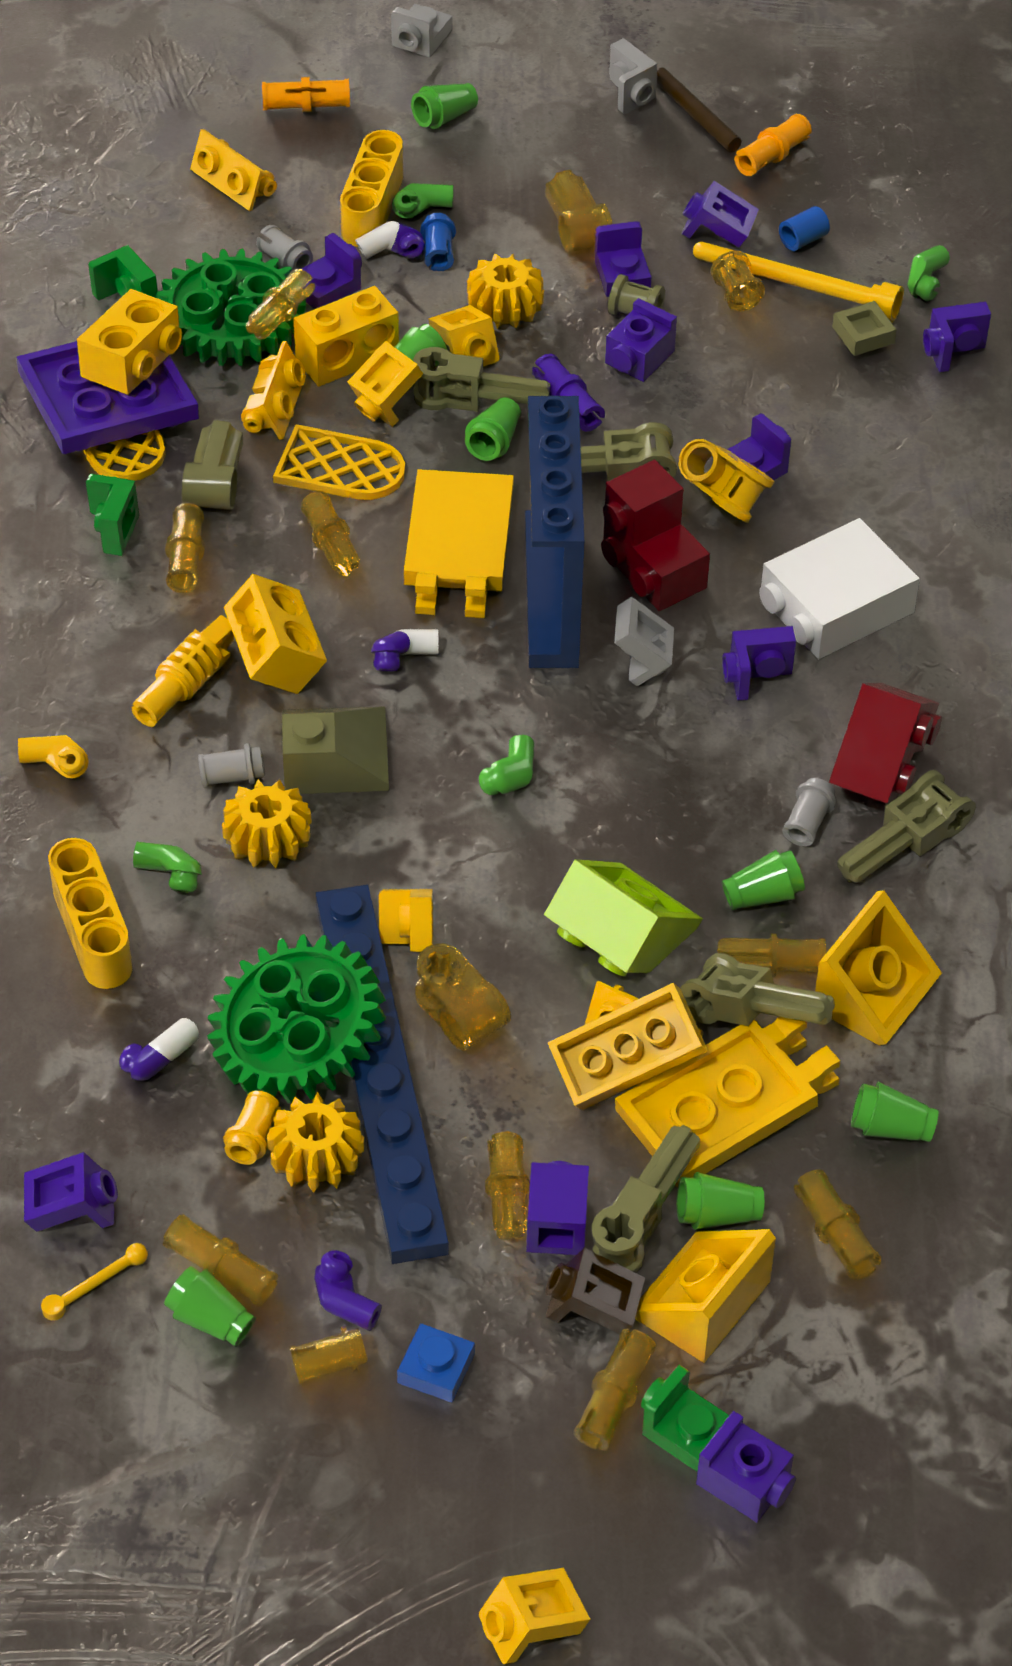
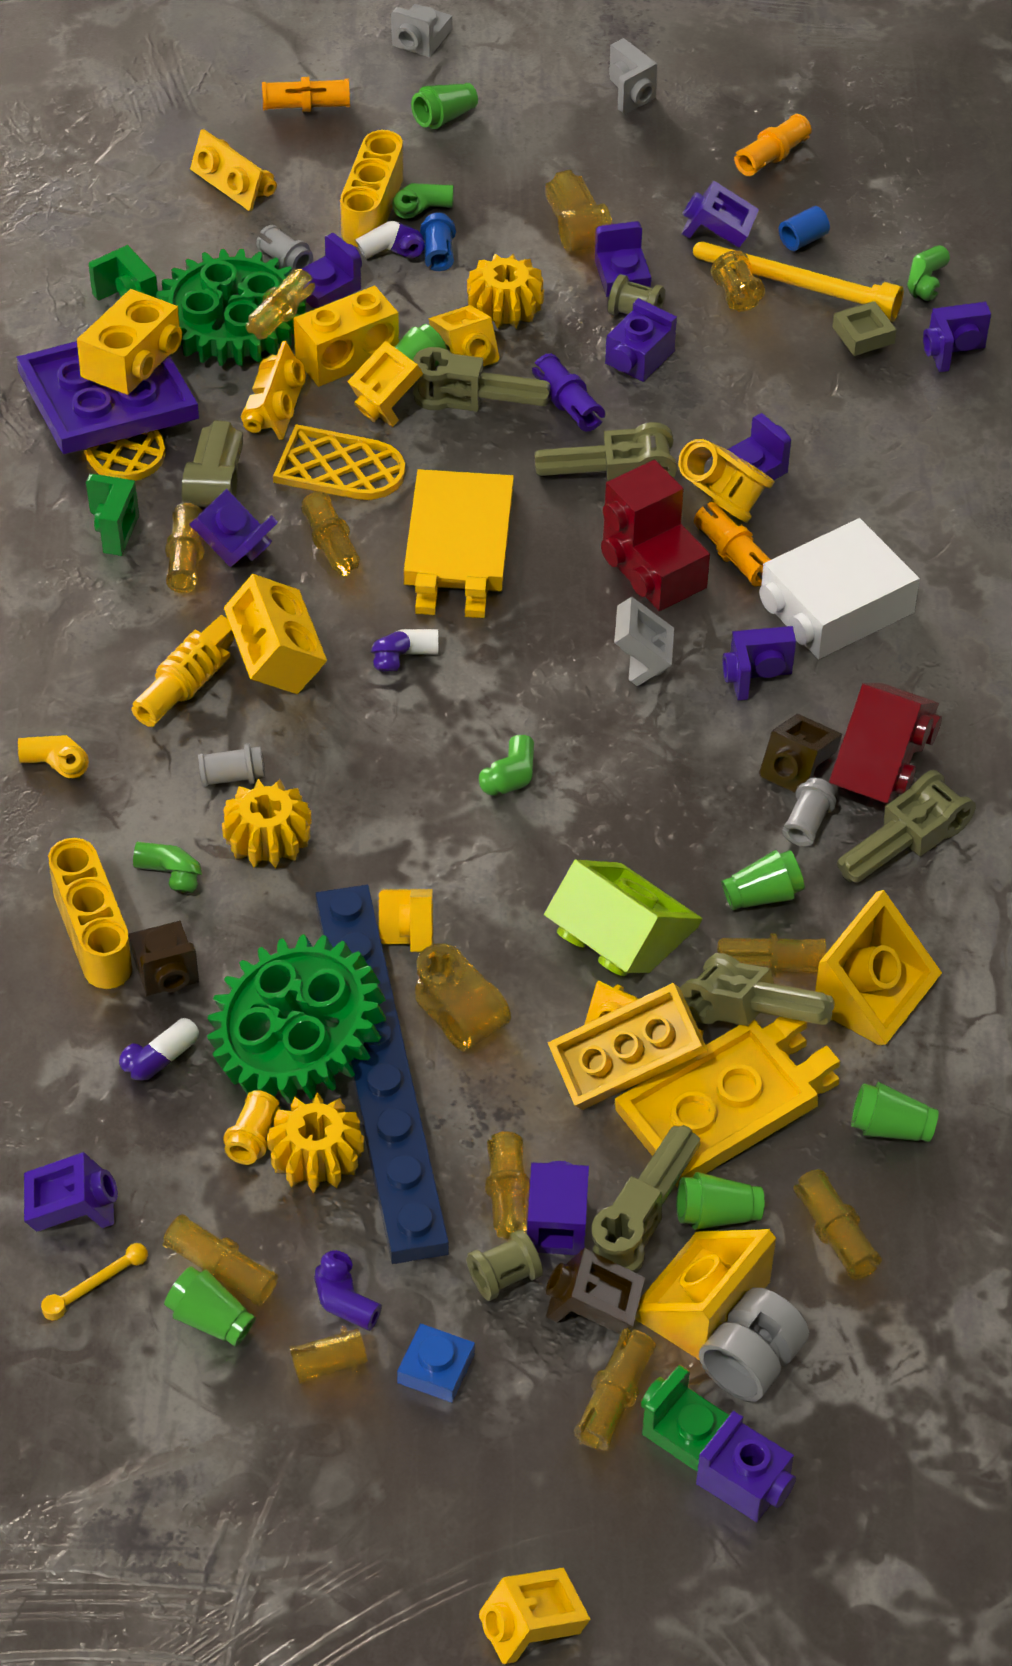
(164, 958): none -> dark brown bracket
(232, 529): none -> dark purple bracket
(335, 749): olive slope -> none
(492, 430): bright green cone -> none
(504, 1265): none -> olive bush
(554, 533): dark blue panel -> none
(698, 110): dark brown bar -> none
(732, 541): none -> light orange pin
(753, 1344): none -> light grey wheel
(796, 751): none -> dark brown bracket

